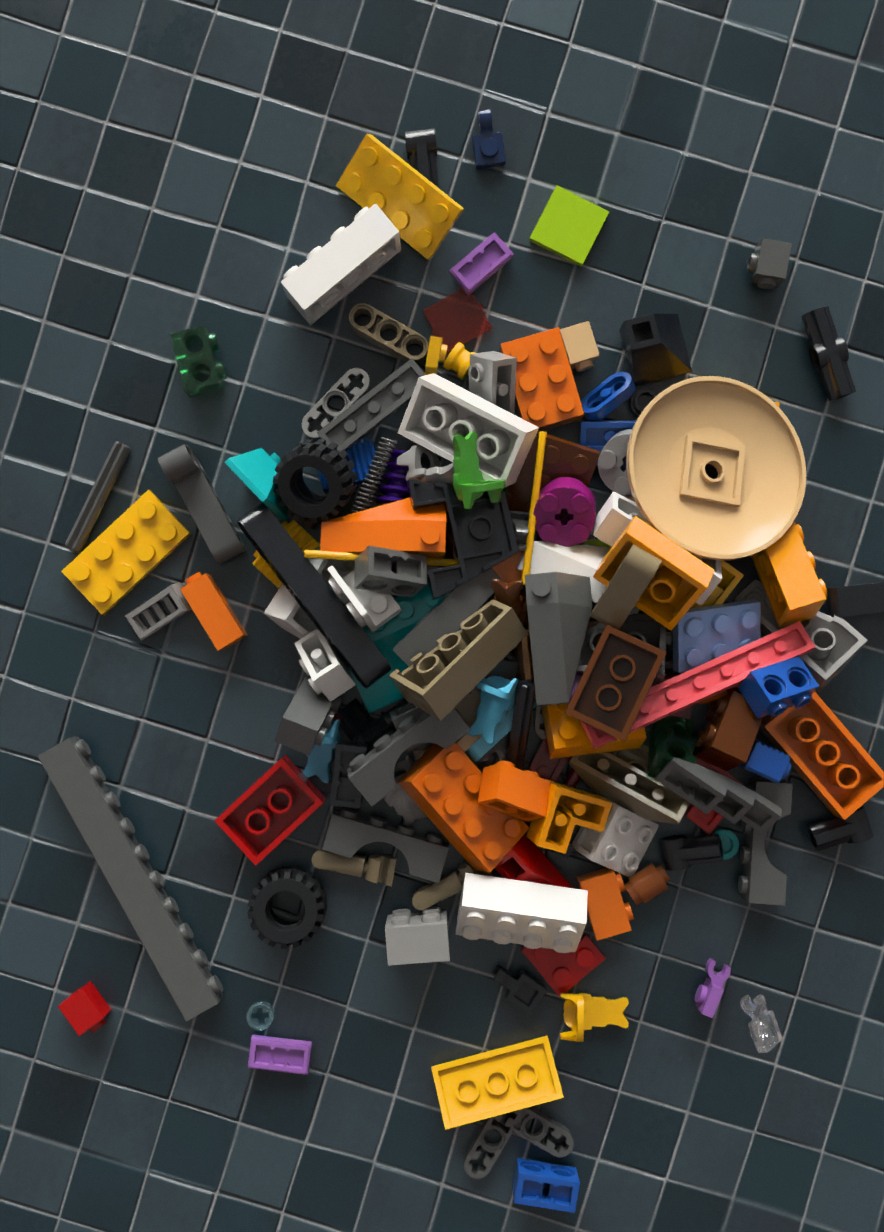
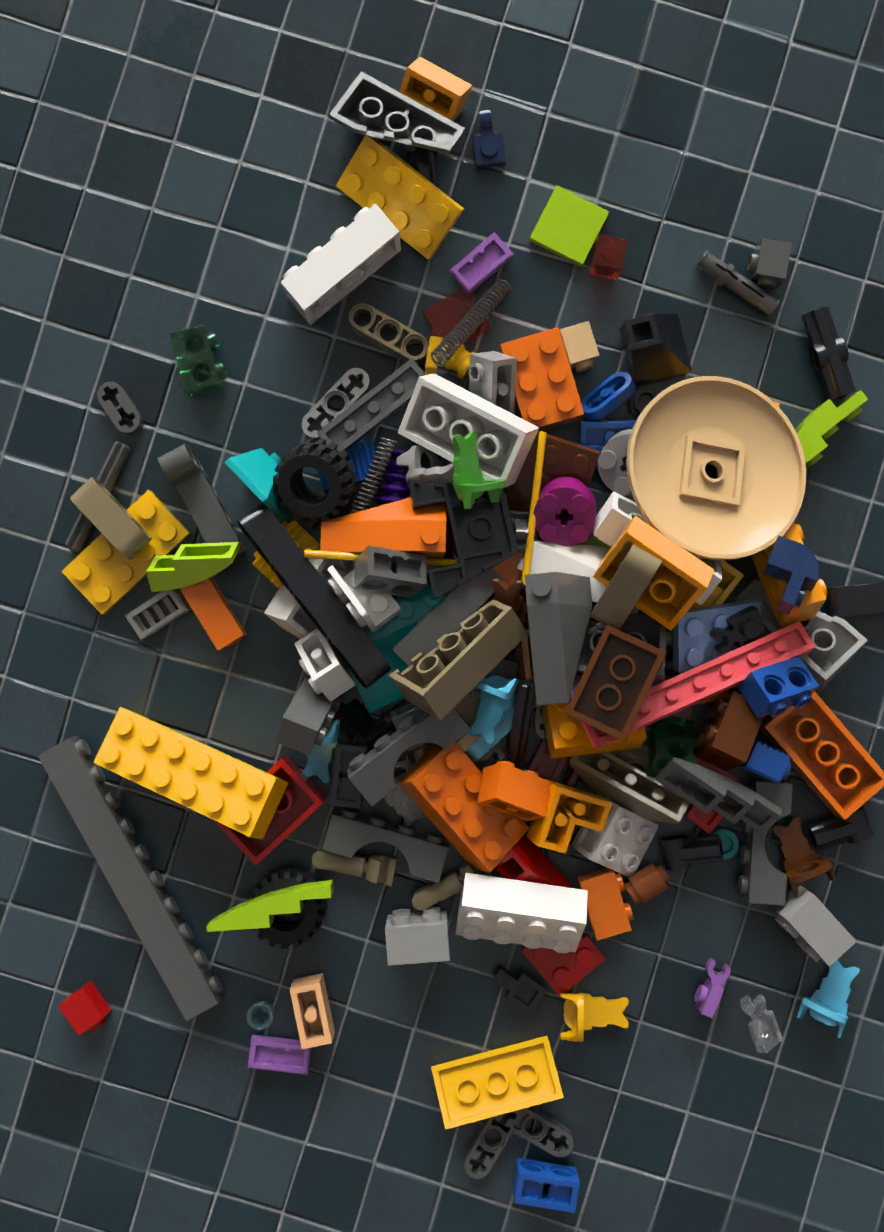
(111, 518): none -> dark tan beam
(114, 411): none -> dark grey beam
(190, 565): none -> lime slope
(191, 773): none -> yellow brick
(261, 910): none -> lime slope
(312, 1011): none -> light nougat brick
(389, 115): none -> dark grey wedge
(435, 88): none -> light orange brick
(487, 305): none -> dark grey piece
(608, 256): none -> clear red brick
(737, 283): none -> dark grey pin
(741, 630): none -> black plate
(794, 565): none -> dark blue brick
(799, 860): none -> reddish brown hair
(813, 926): none -> light grey brick
(823, 423): none -> lime slope
(830, 1001): none -> medium azure hair

